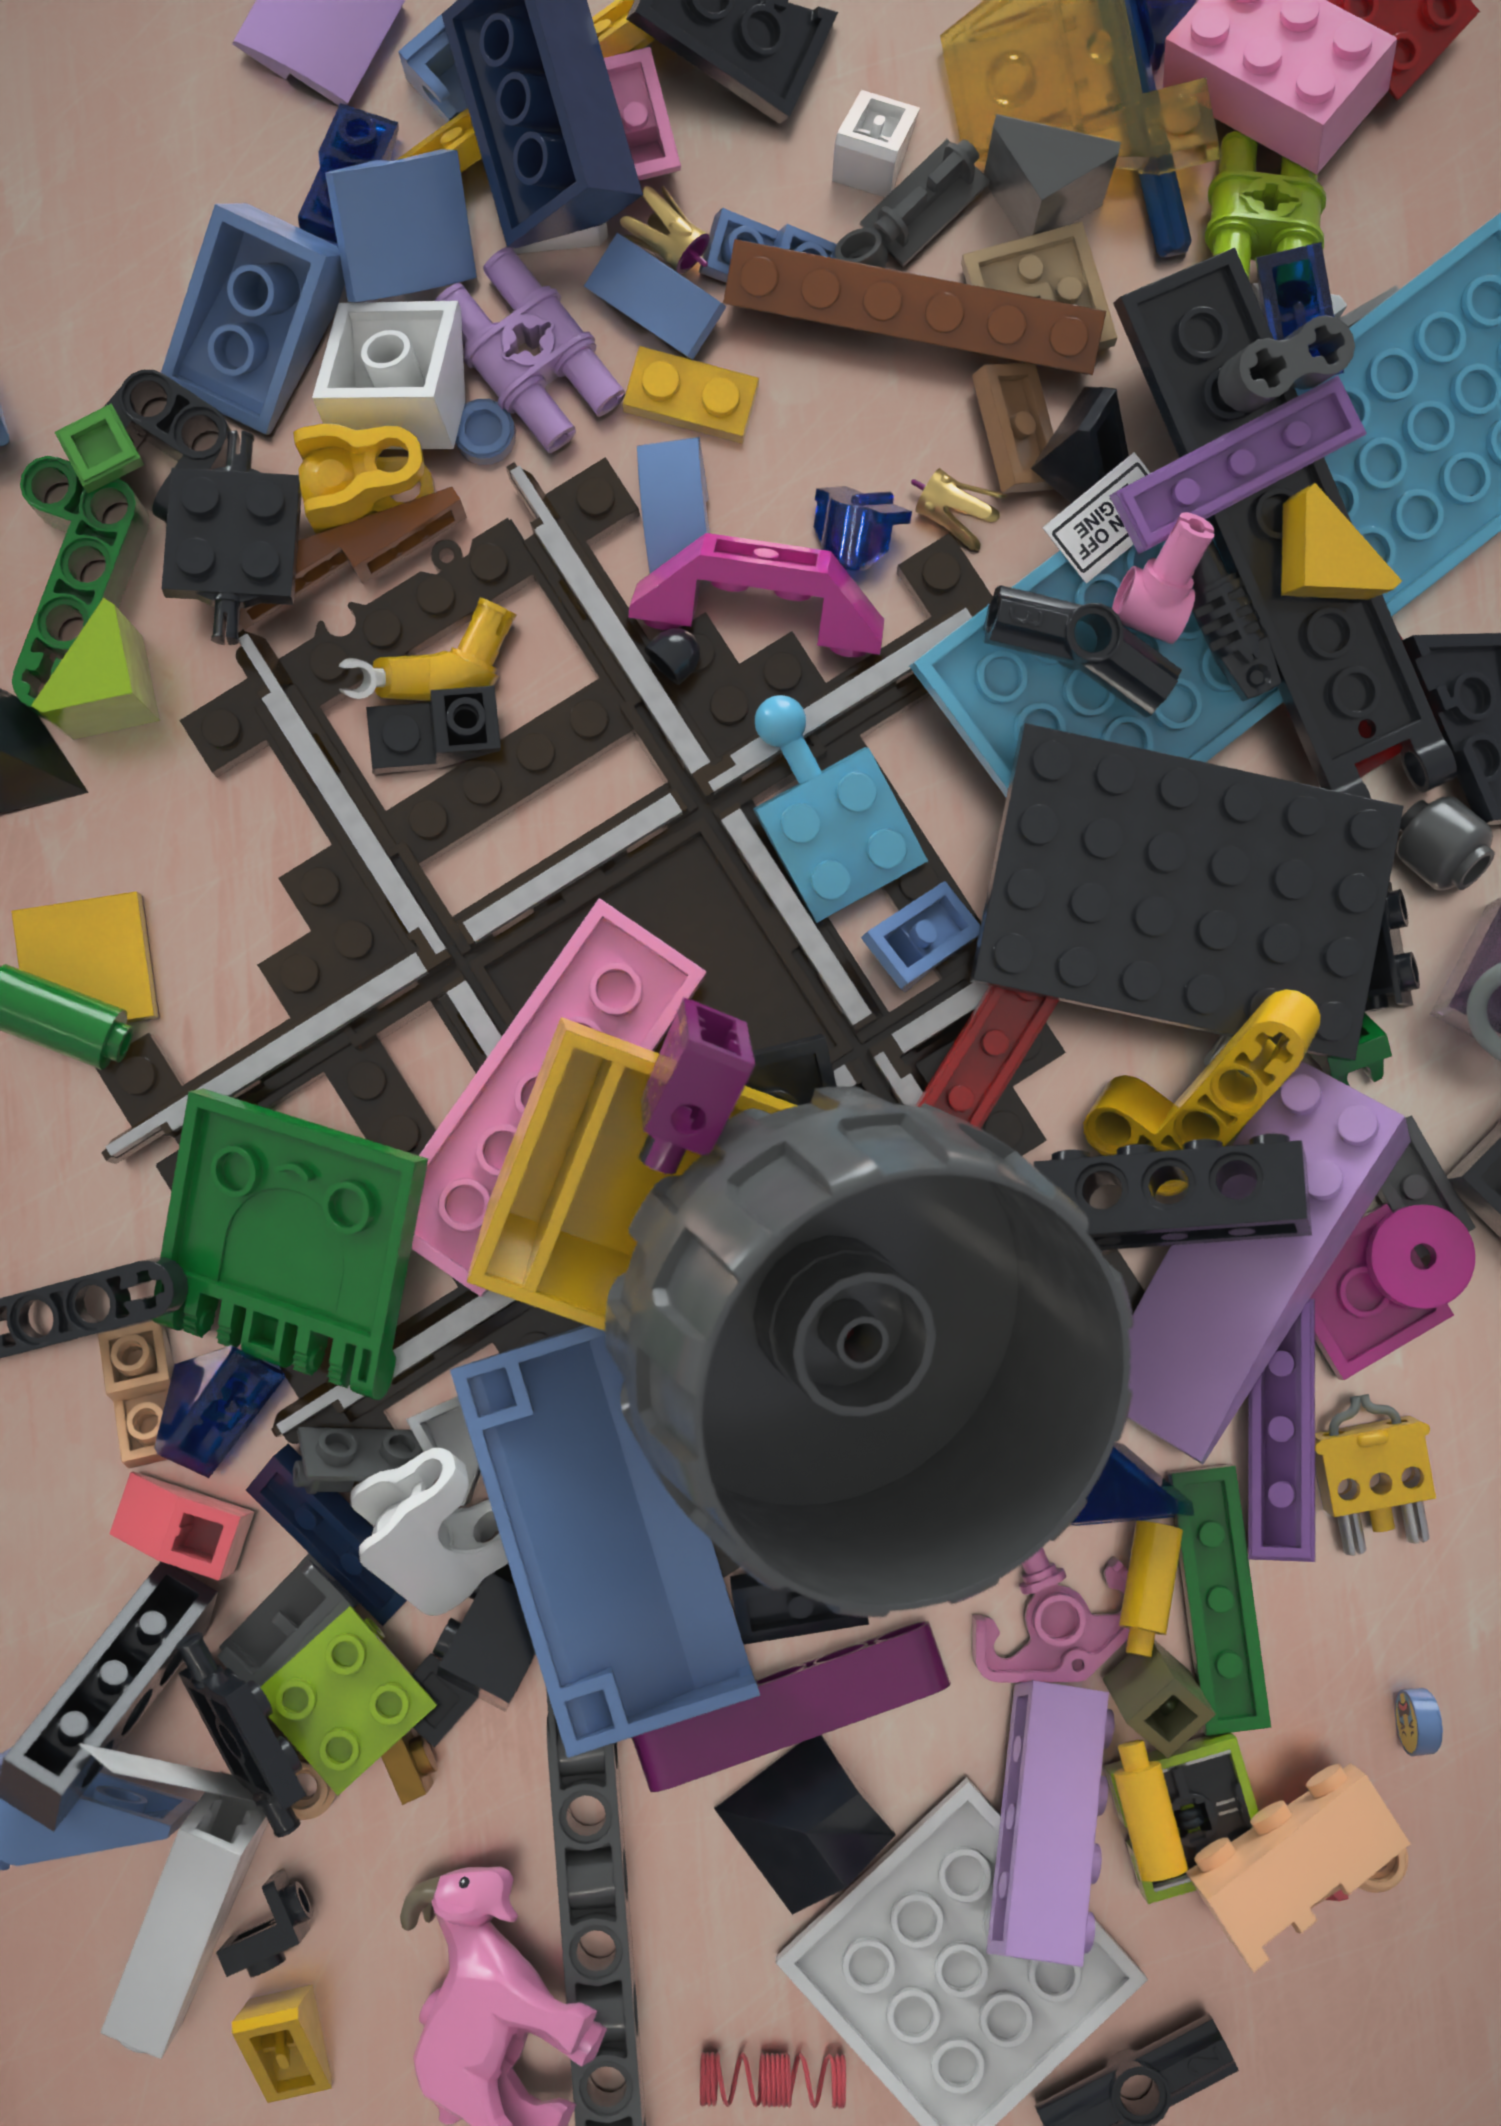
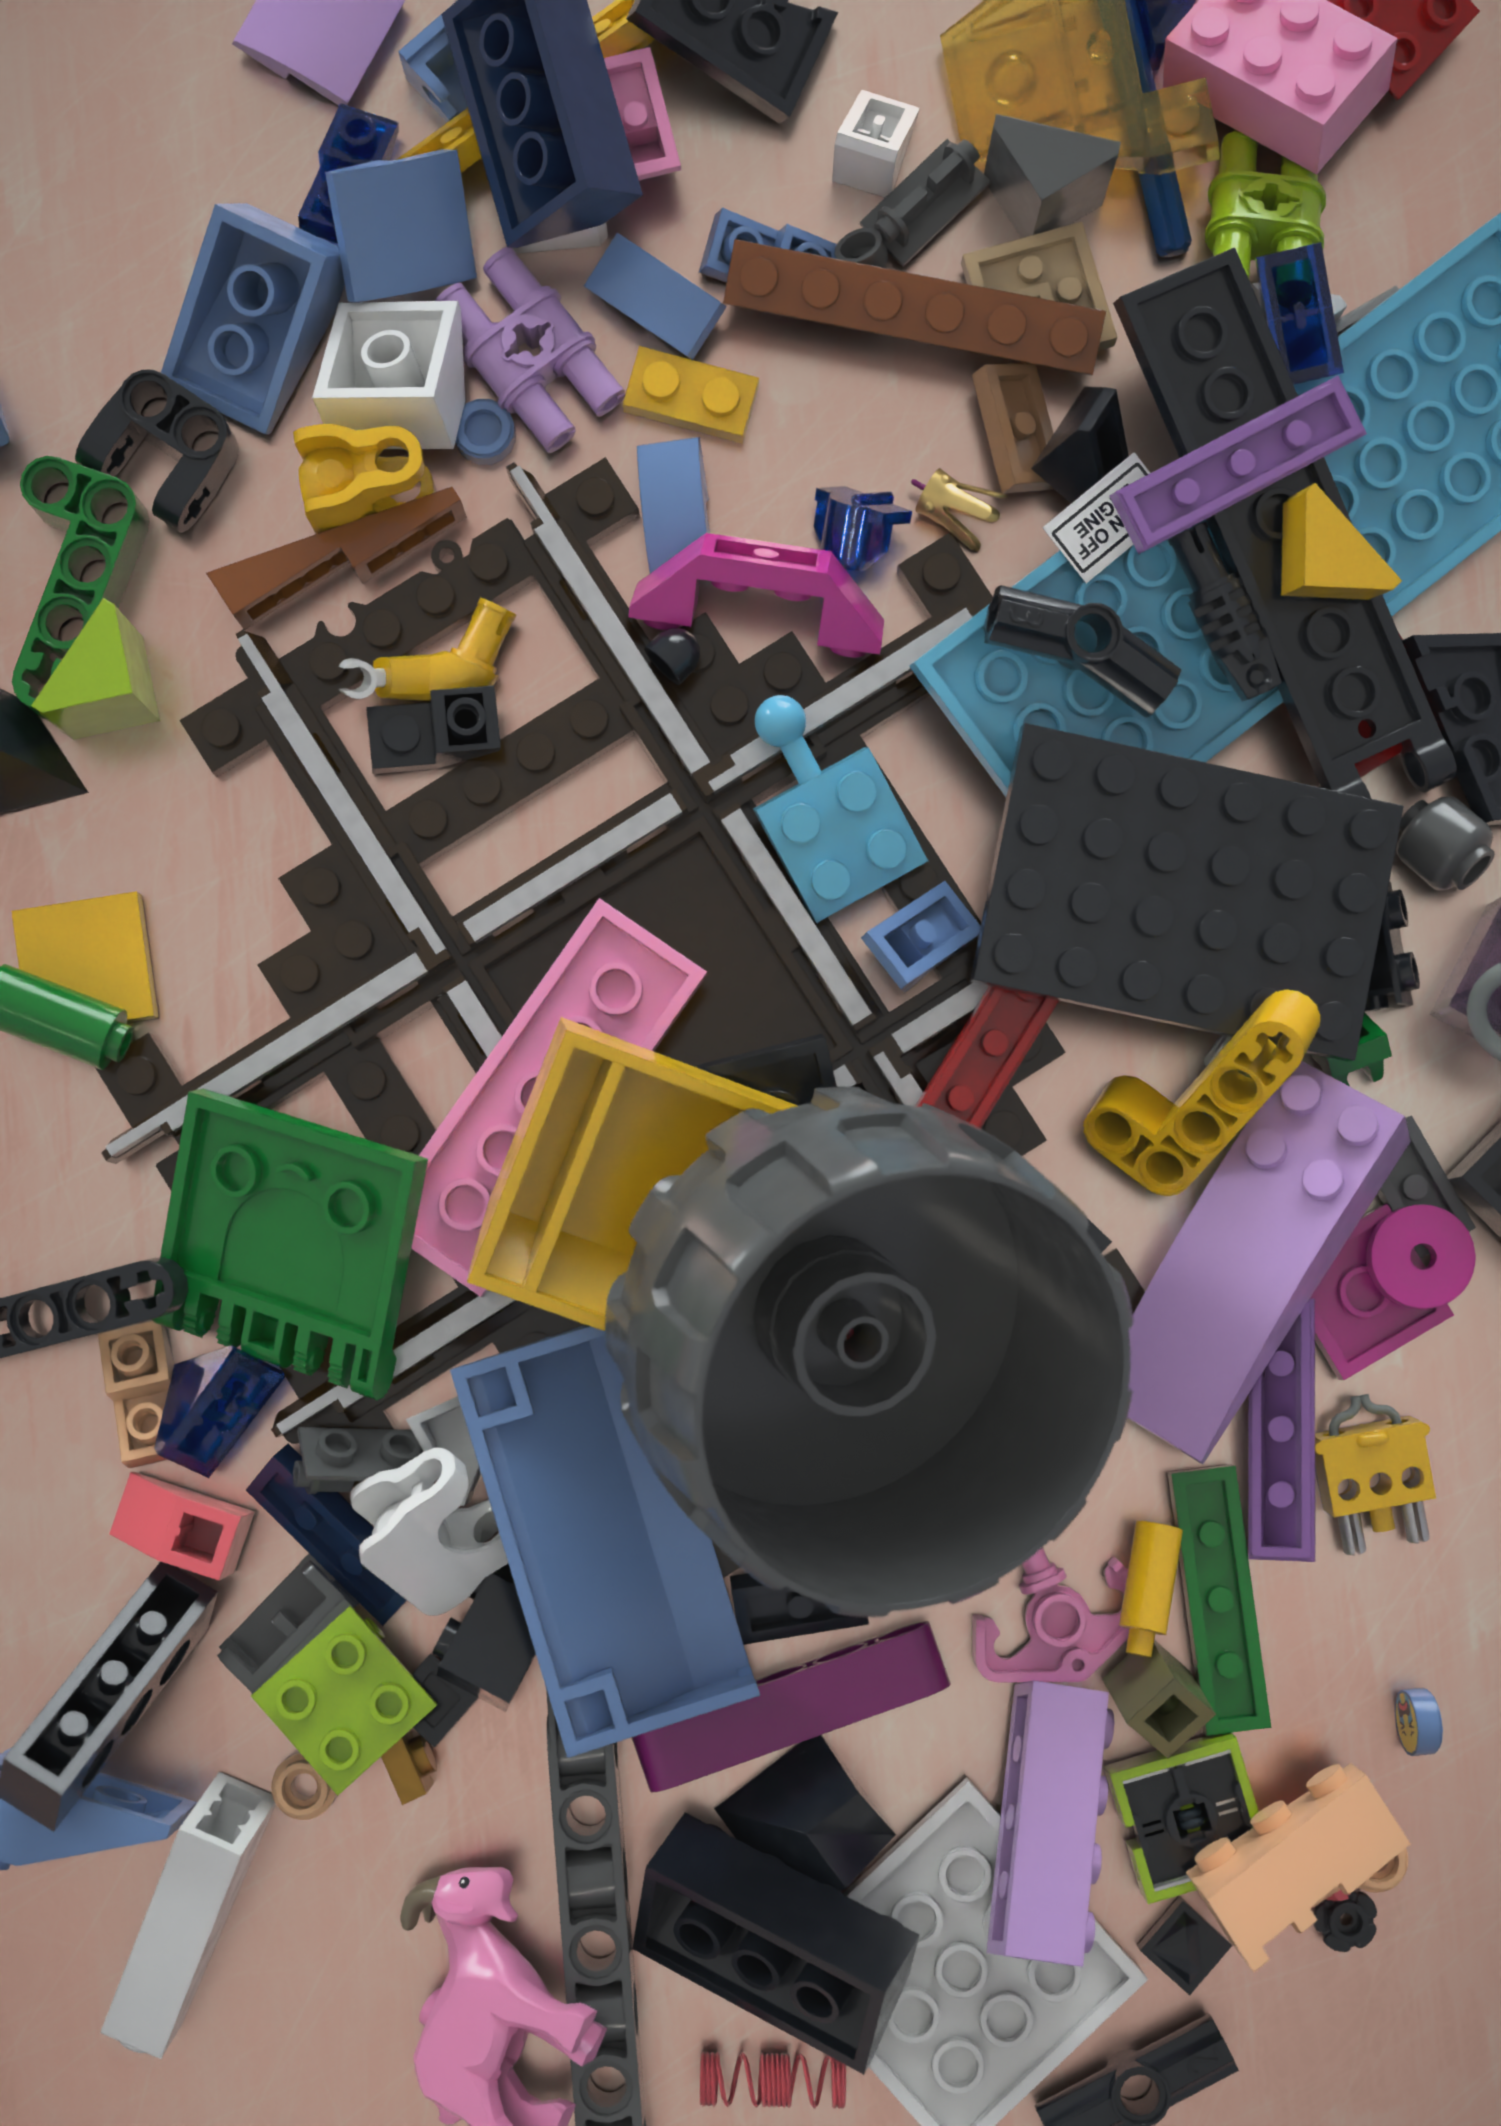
(99, 448): bright green tile -> none
(169, 1773): white sticker -> none
(232, 537): black plate -> none
(238, 1725): black plate -> none
(263, 1944): black bracket -> none
(284, 2043): yellow slope -> none
(668, 232): pearl gold piece -> none
(694, 1085): magenta torso -> none
(773, 1941): none -> black slope
(1131, 1492): clear blue slope -> none
(1149, 1814): yellow cylinder -> none
(1161, 594): bright pink pin -> none
(1184, 1945): none -> black tile
(1273, 1209): black brick -> none
(1286, 363): dark grey axle -> none
(1357, 1933): none -> black plate

